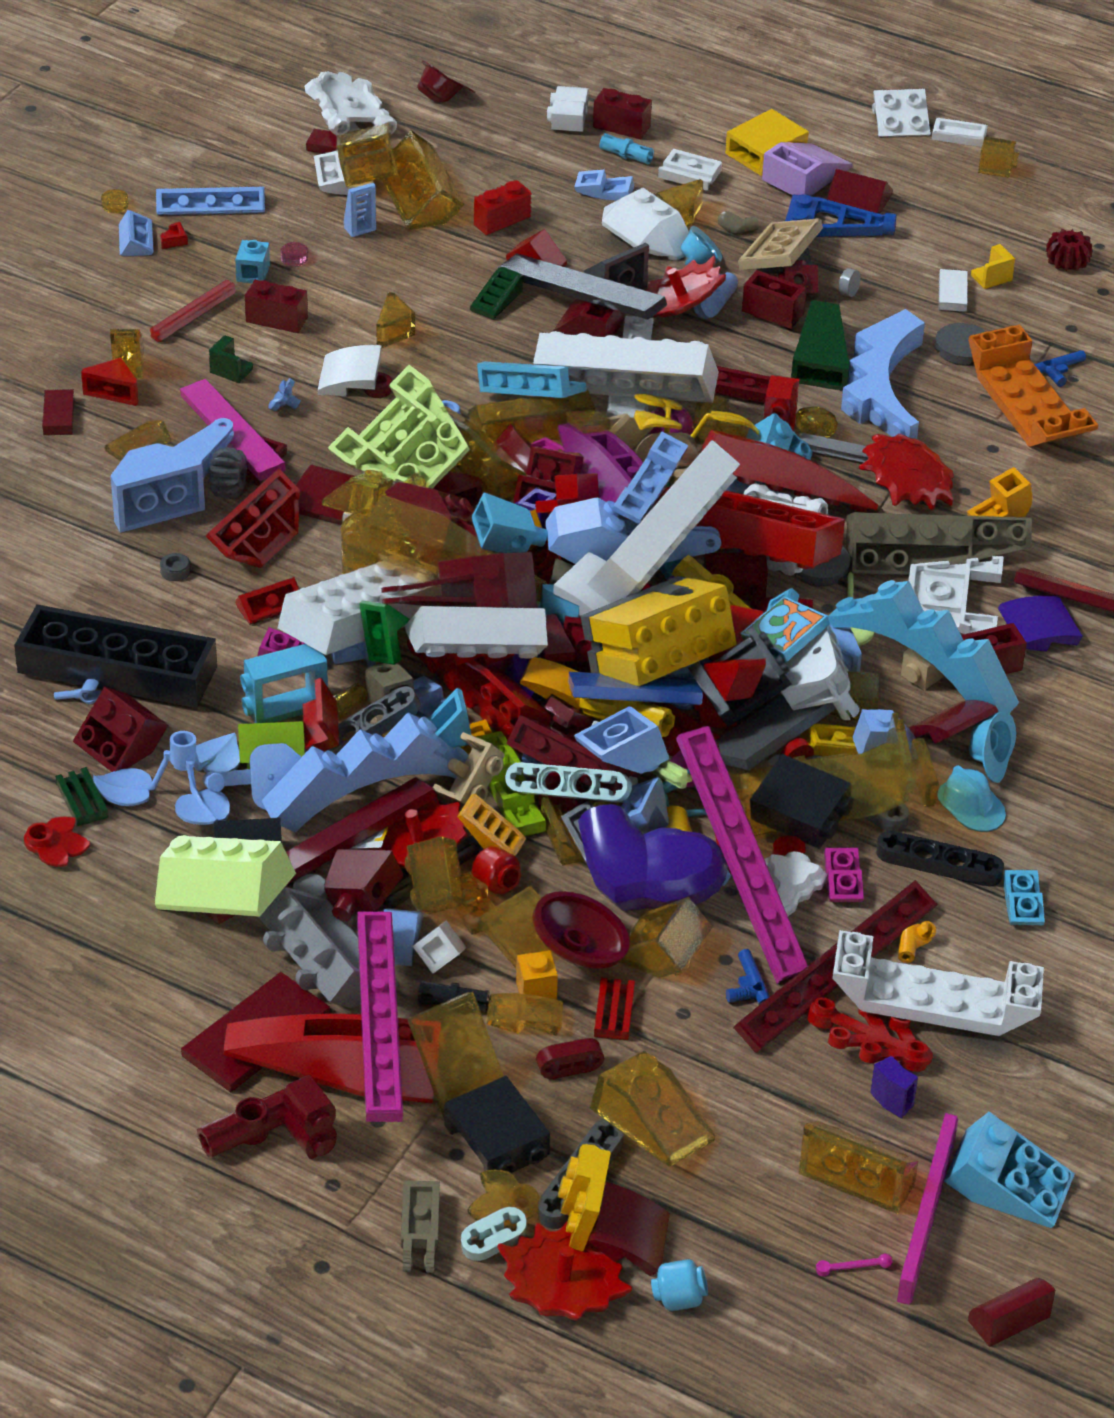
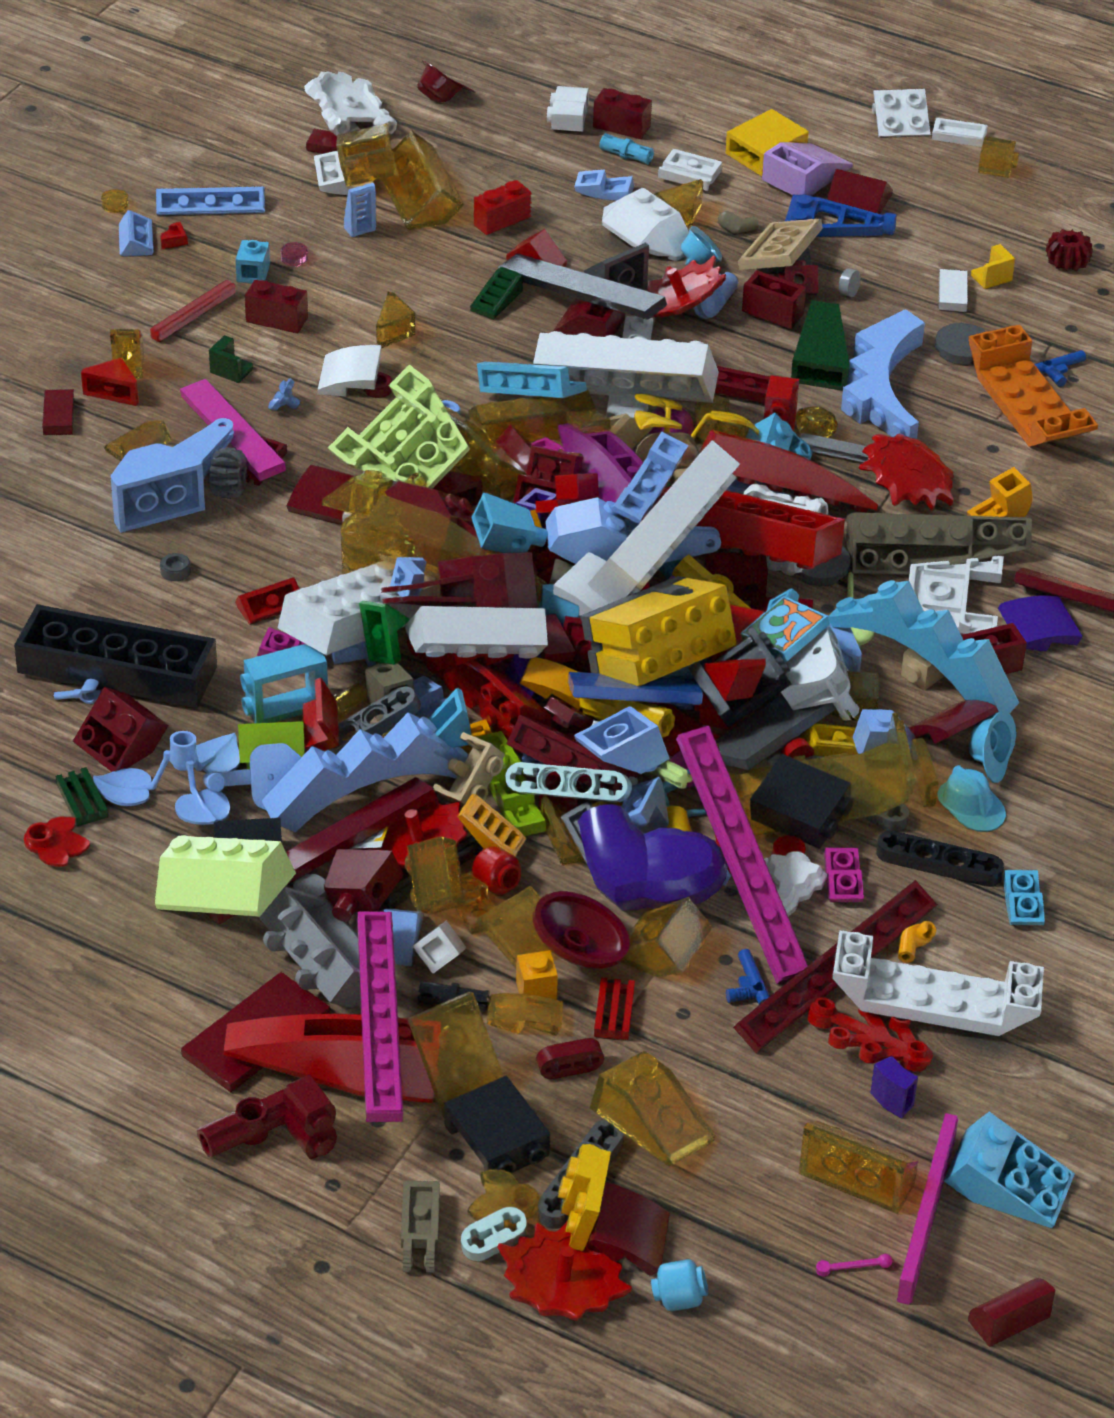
(260, 522): red wedge -> none
(408, 571): none -> light blue bracket

